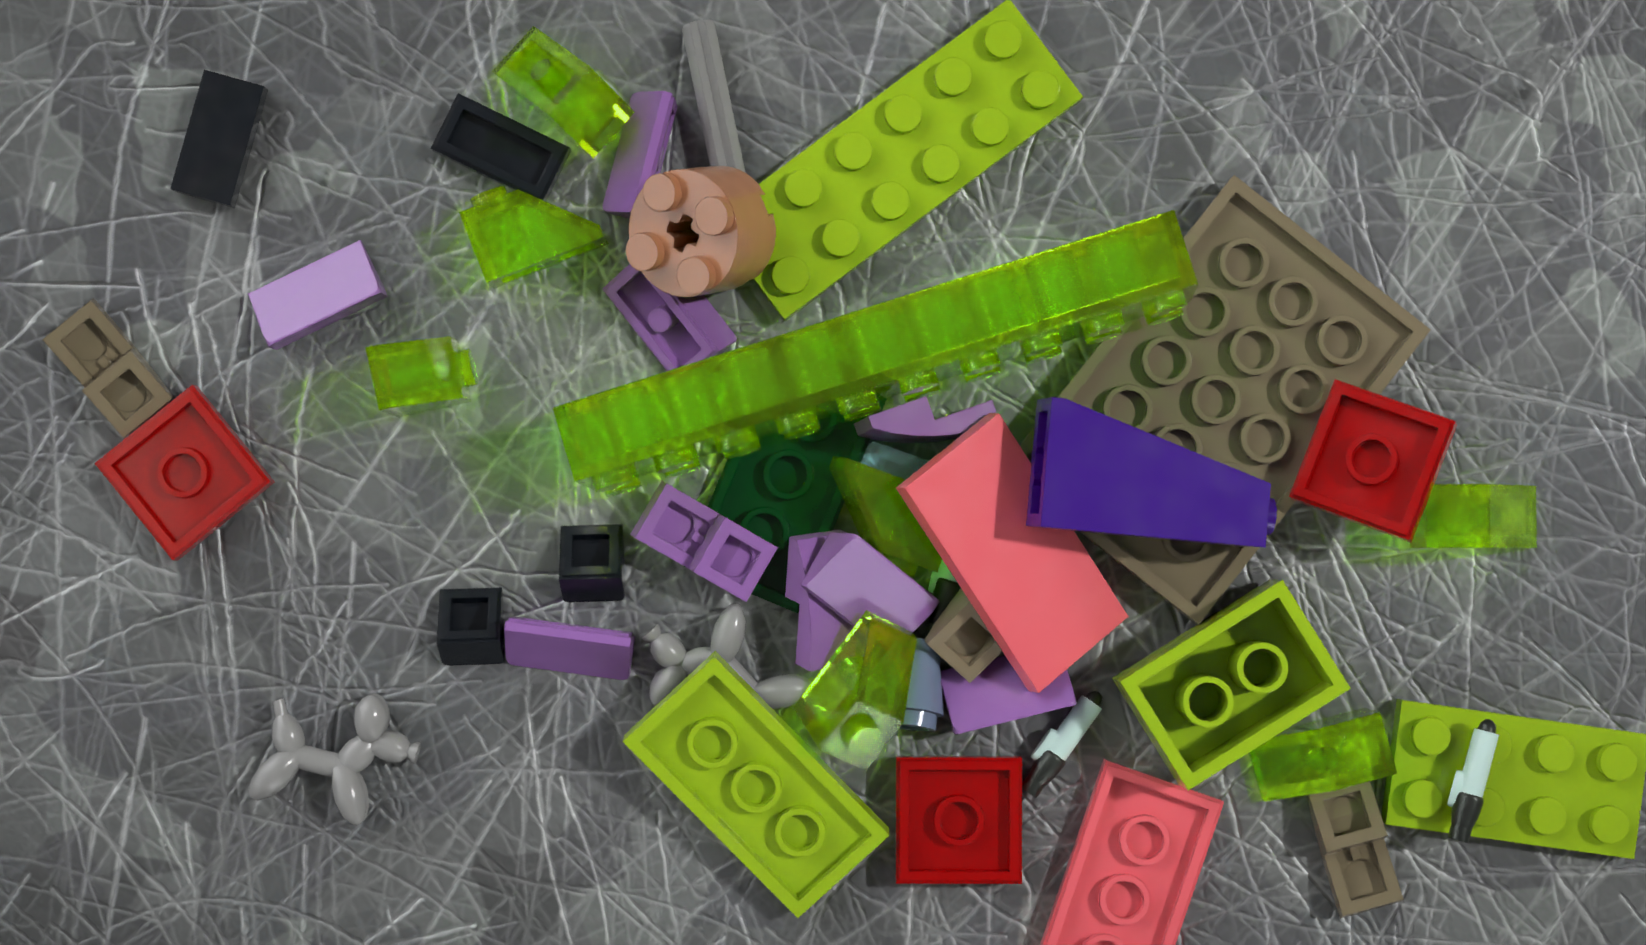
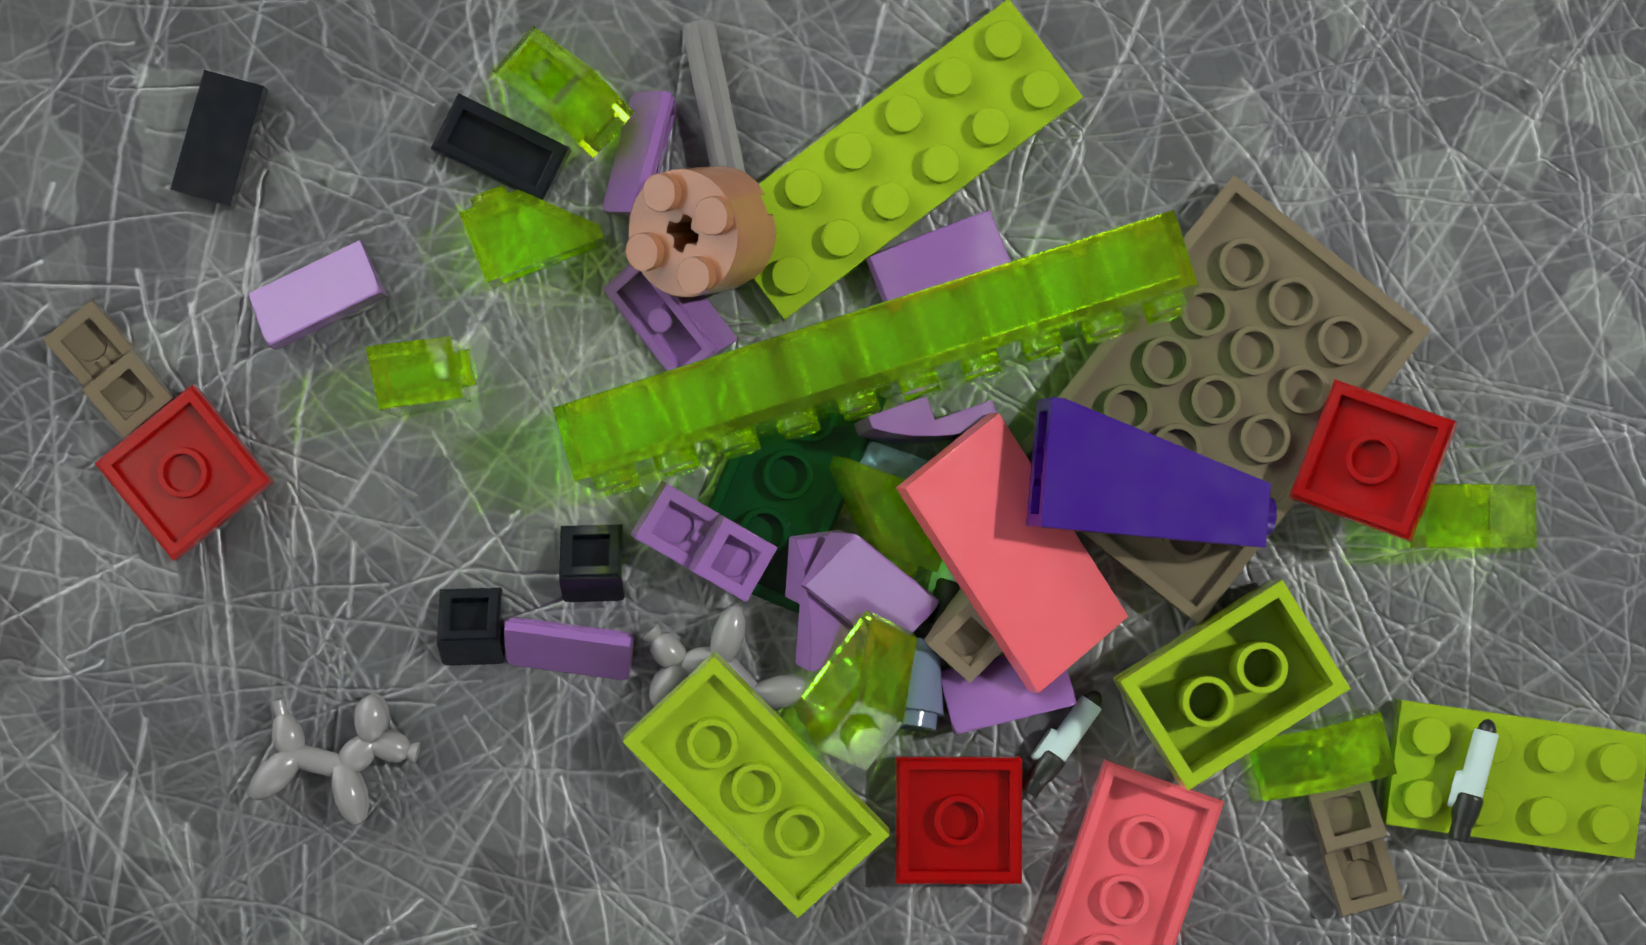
(938, 257): none -> medium lavender slope

